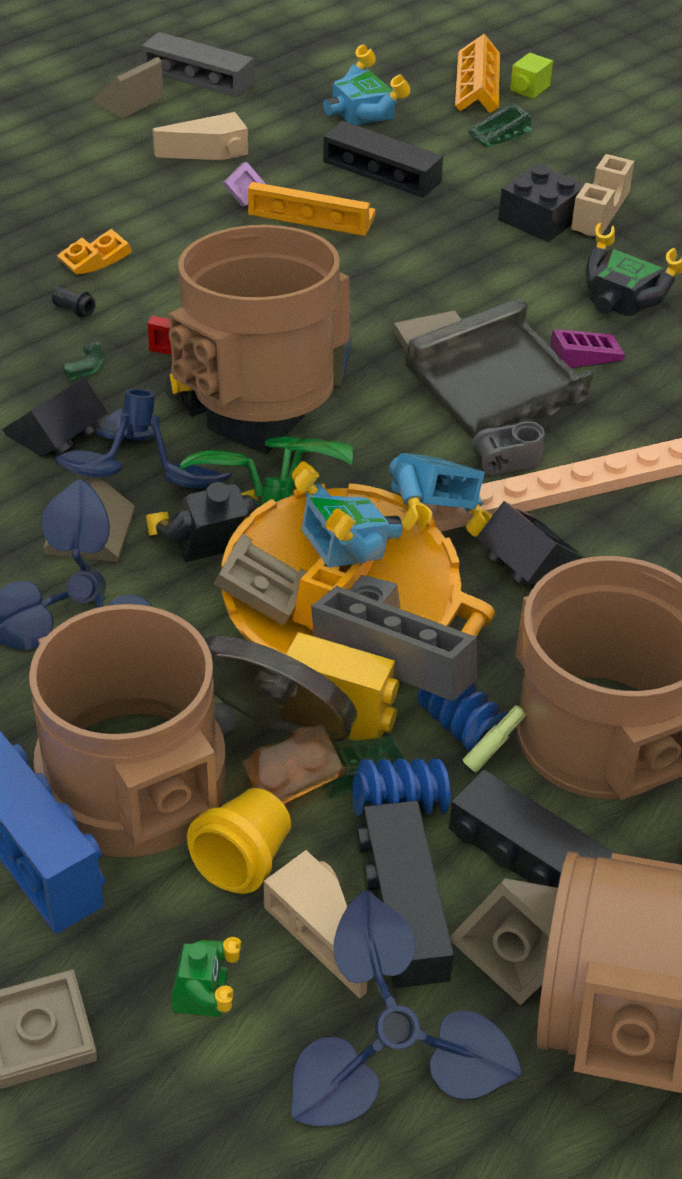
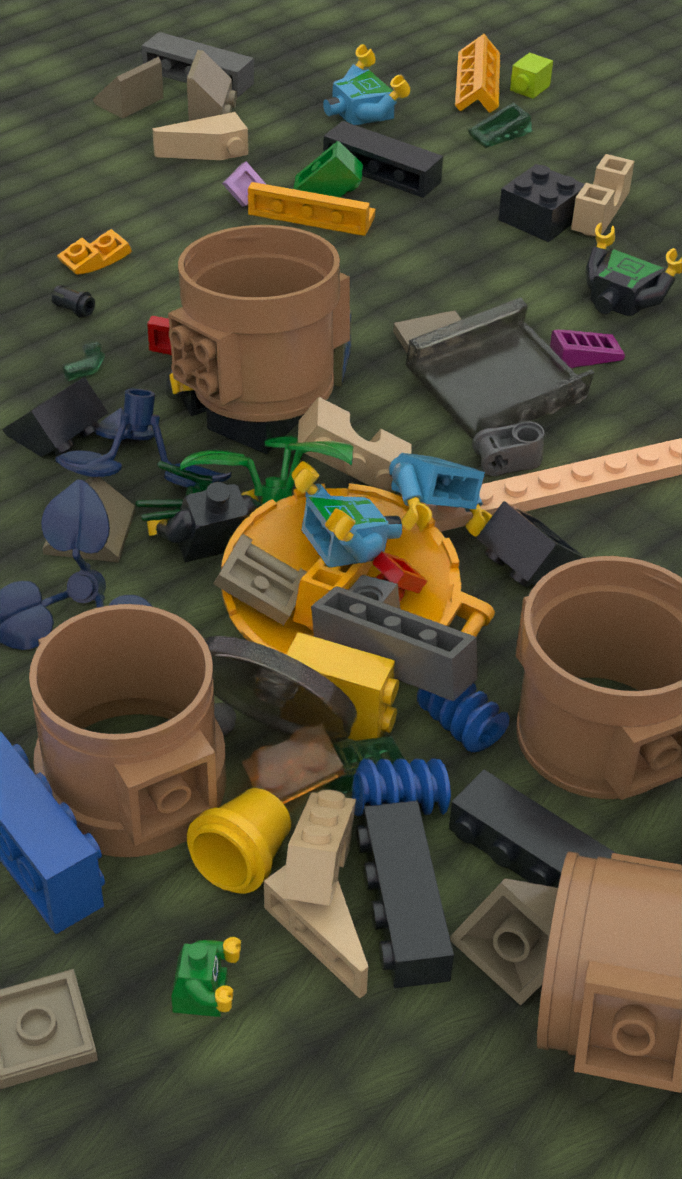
(202, 484): none -> dark green plant
(208, 89): none -> dark tan slope
(319, 848): none -> tan arch
(331, 173): none -> green slope
(332, 1080): dark blue plant -> none
(370, 458): none -> tan arch
(400, 572): none -> red tile
(493, 739): yellowish green piece -> none

